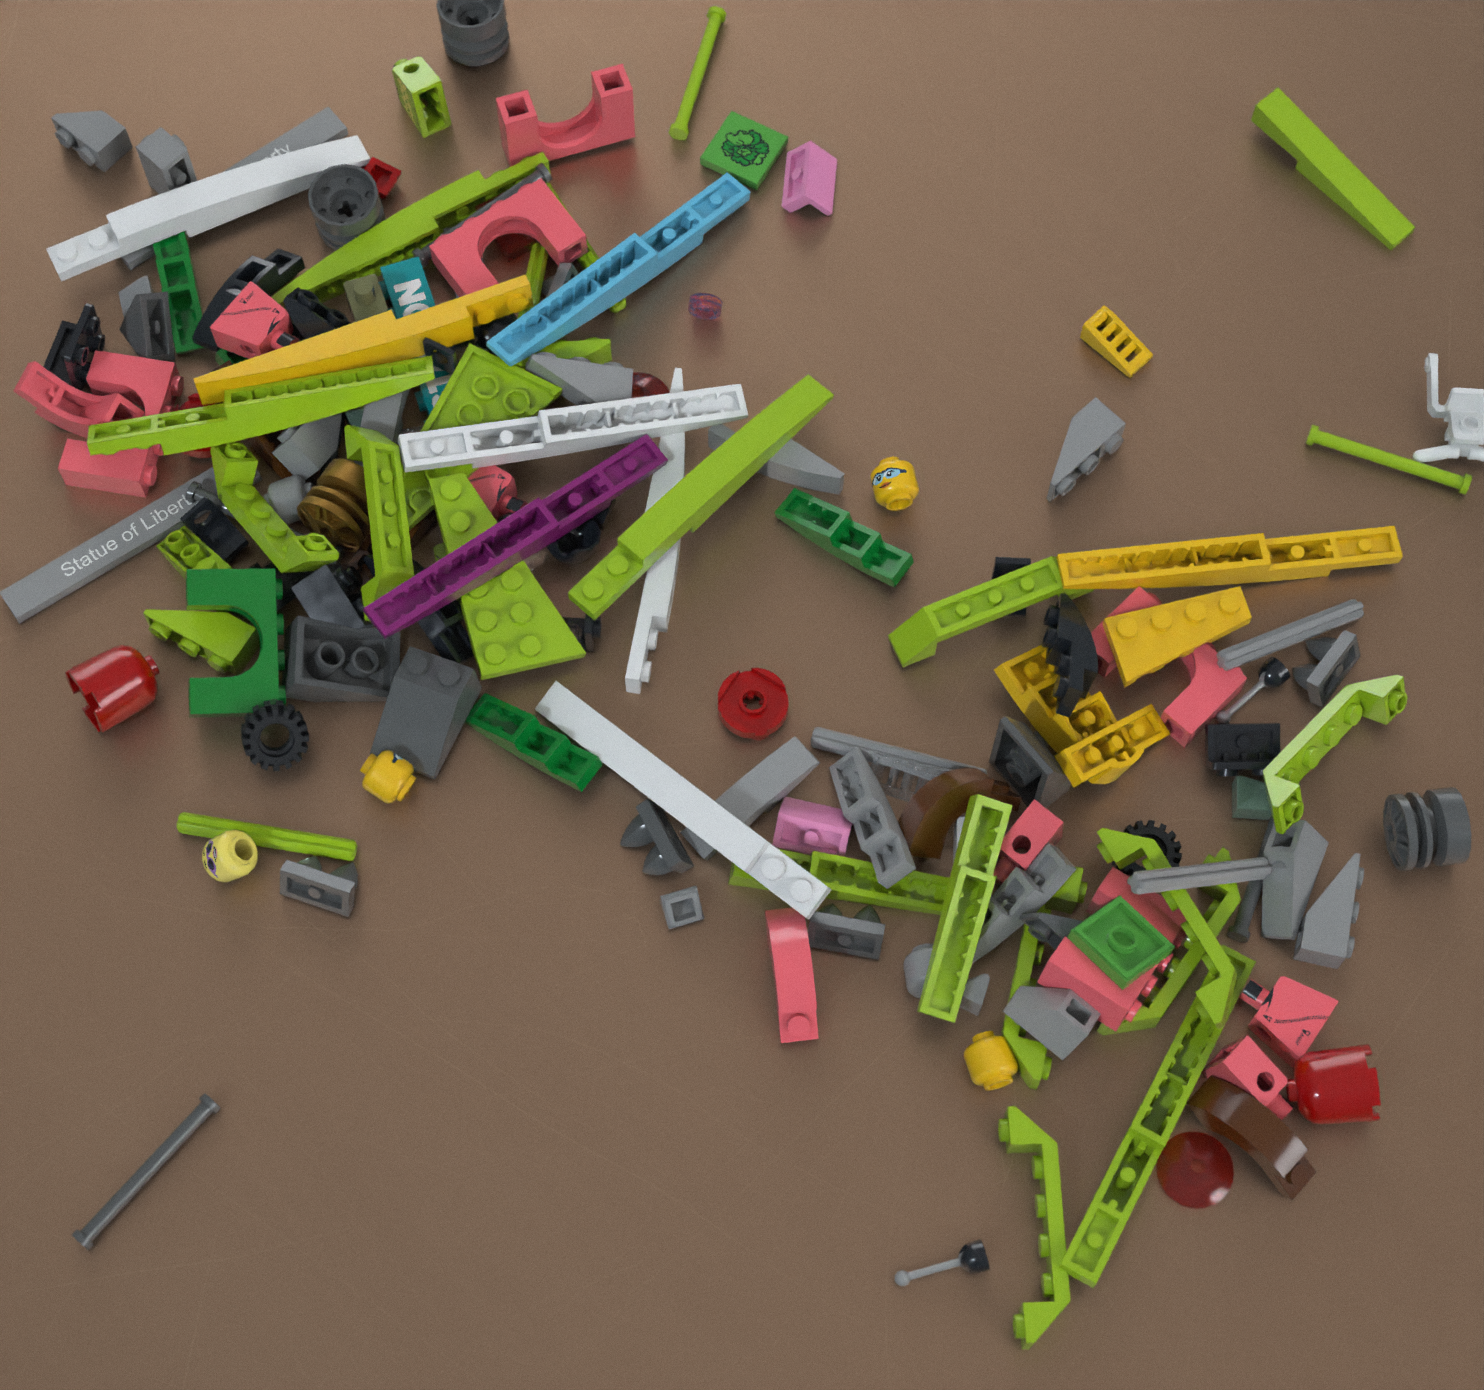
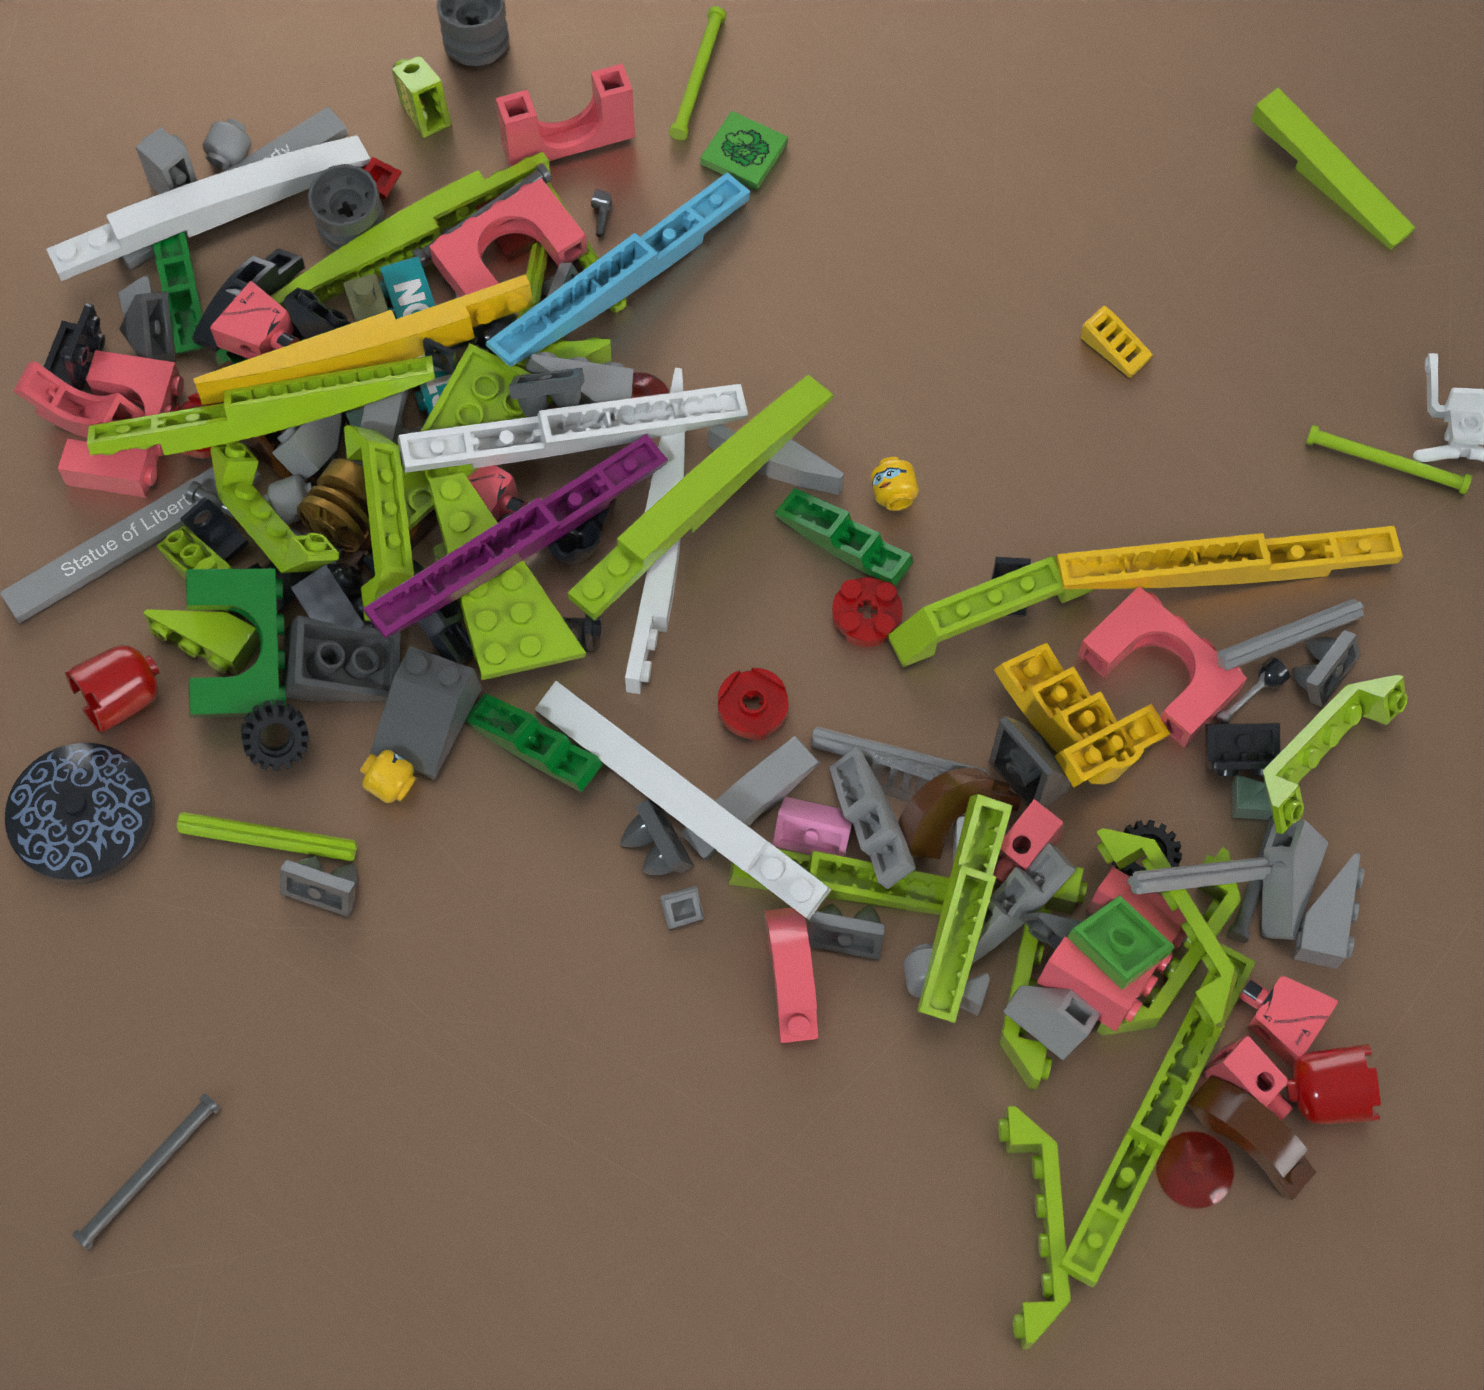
(80, 813): none -> black dish
(94, 135): light grey slope -> none
(226, 144): none -> light grey head
(230, 856): light yellow head -> none
(532, 389): none -> dark grey tile
(602, 201): none -> dark grey hand
(705, 306): clear pink tile -> none
(809, 178): bright pink panel -> none
(867, 592): none -> red plate
(971, 1258): hinge -> none
(990, 1061): yellow head -> none
(1071, 652): black slope -> none
(1088, 438): light grey slope -> none
(1159, 634): yellow wing -> none
(1427, 828): dark grey wheel -> none

